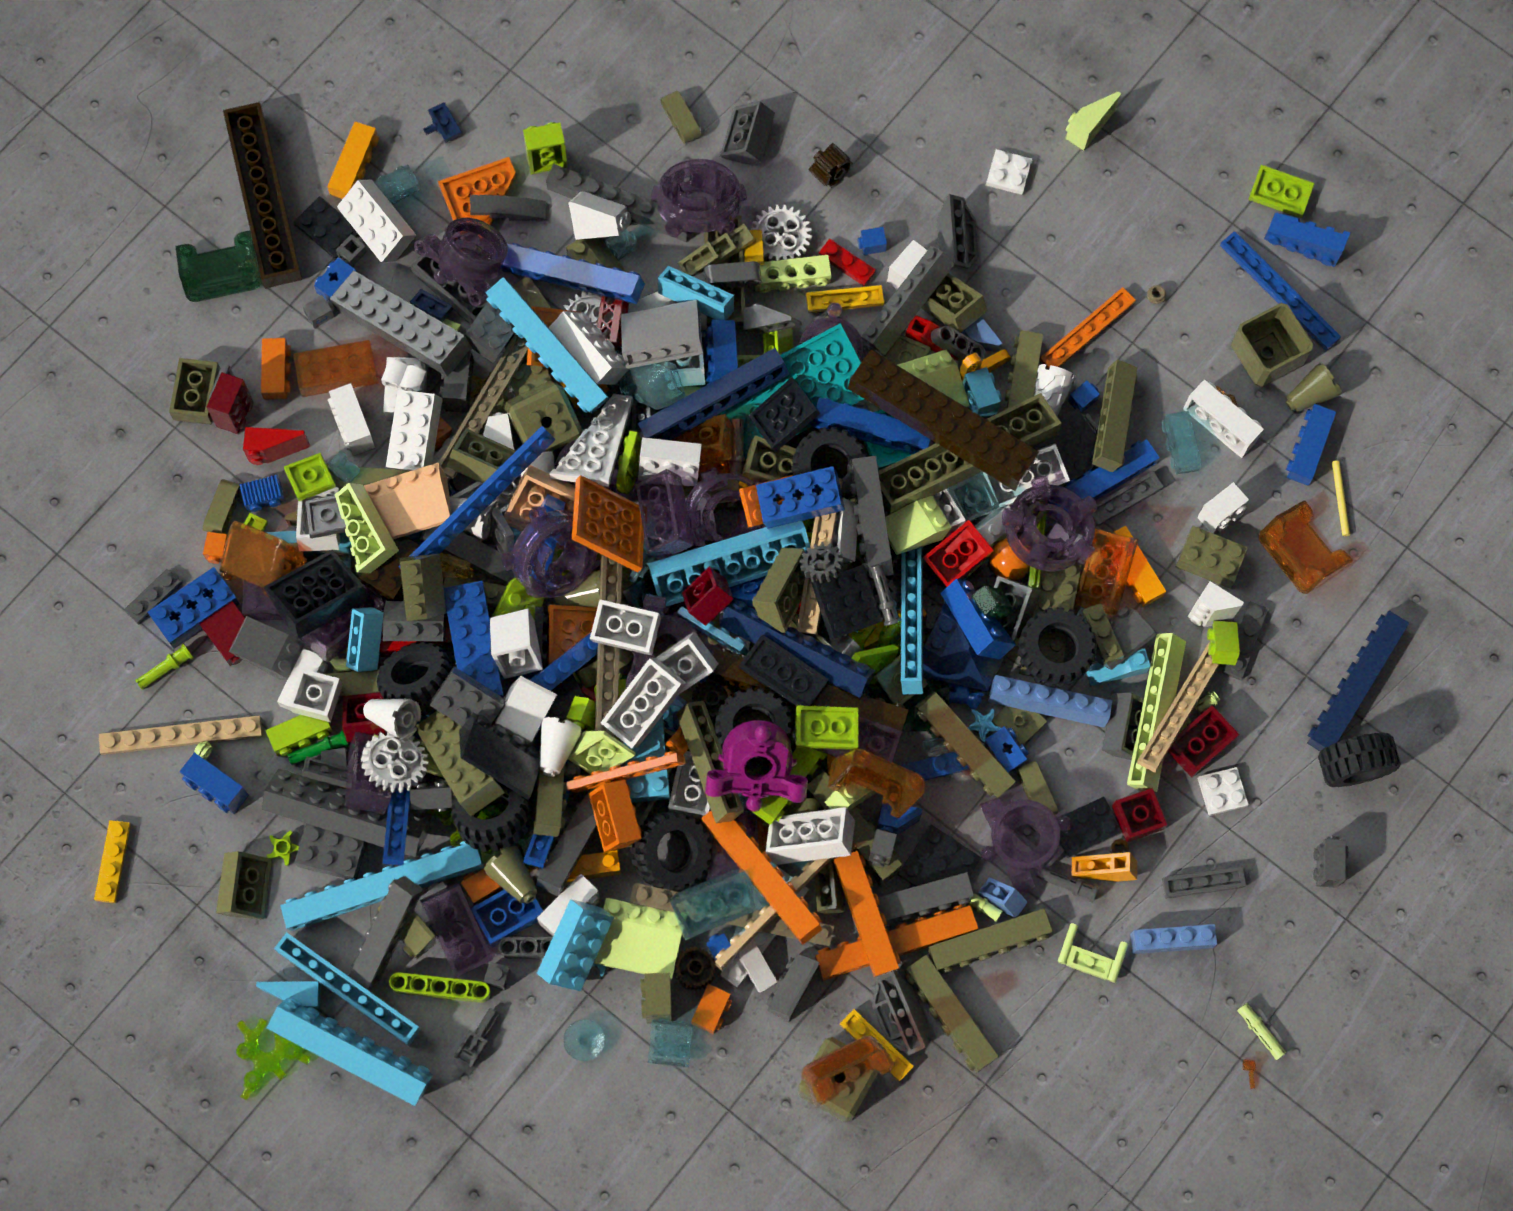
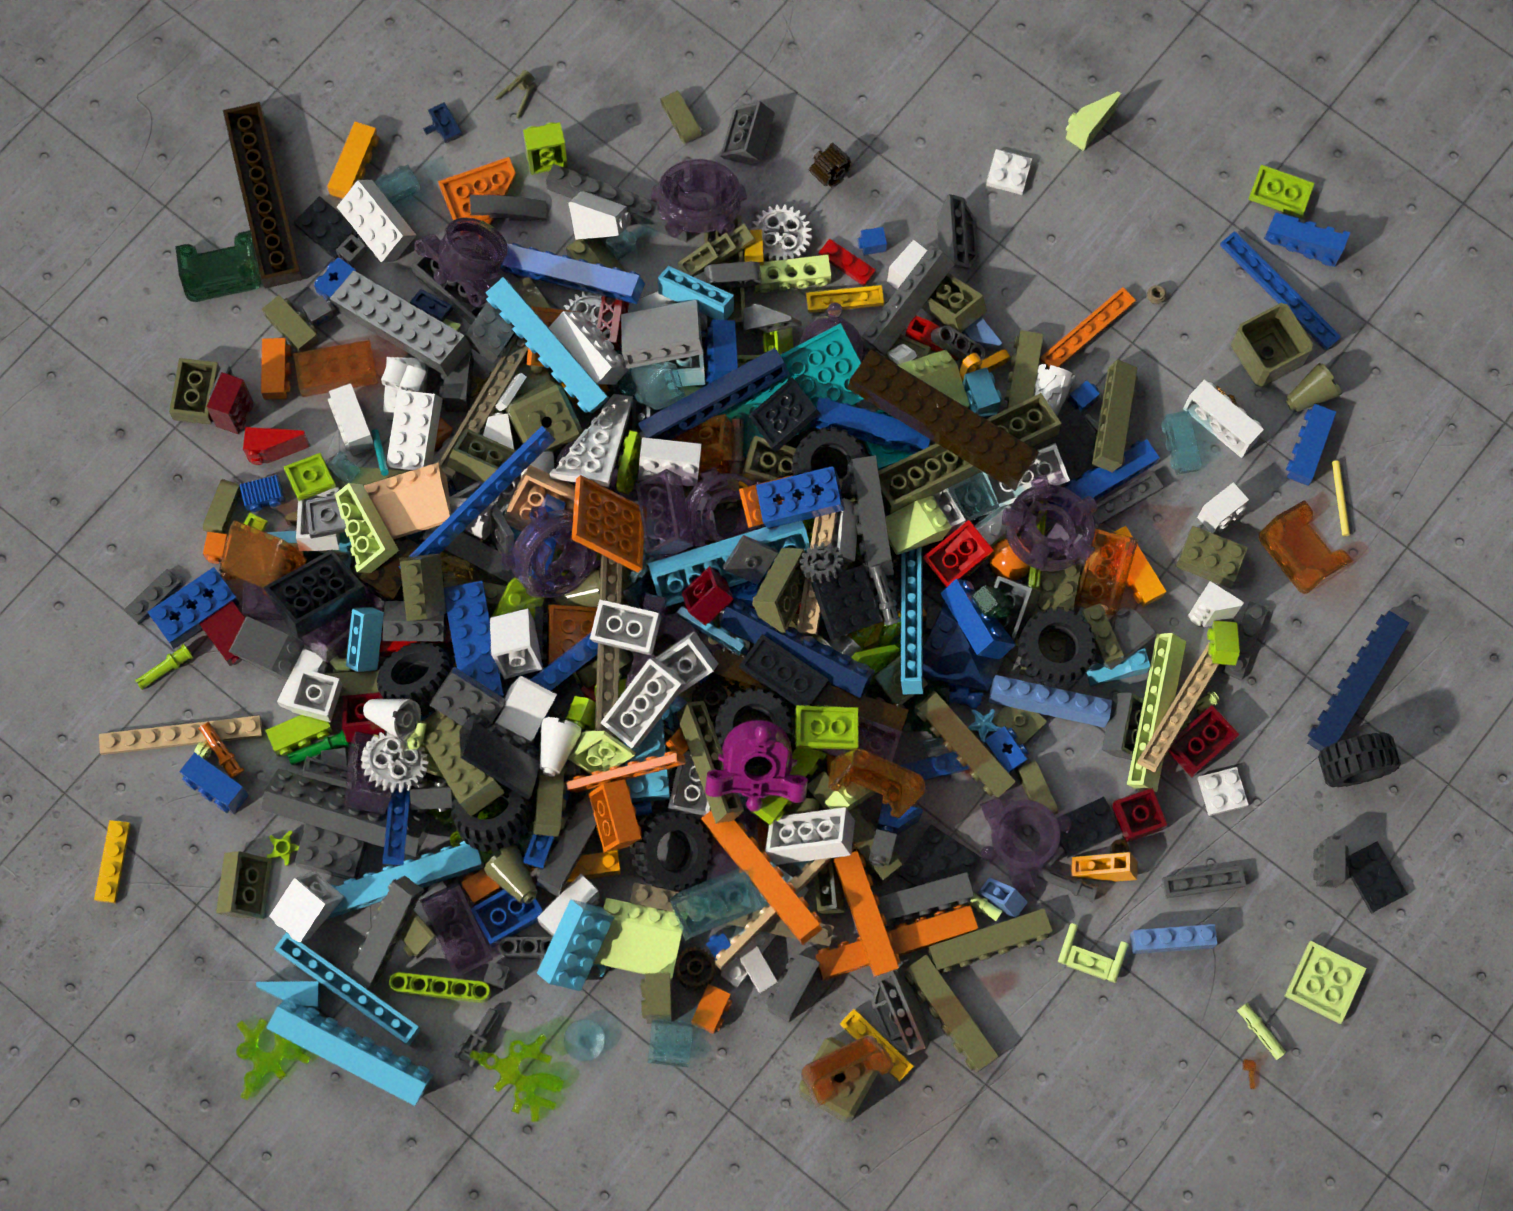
(226, 759): none -> orange pin
(290, 324): none -> olive brick
(306, 906): none -> white slope
(379, 452): none -> teal bar
(417, 737): none -> yellowish green arm
(509, 1074): none -> clear neon green plant
(510, 392): none -> white tile
(523, 82): none -> olive plant
(643, 808): none -> blue pin
(750, 559): none -> flat silver plate
(901, 354): none -> white tile
(1325, 982): none -> yellowish green plate
(1374, 877): none -> black plate

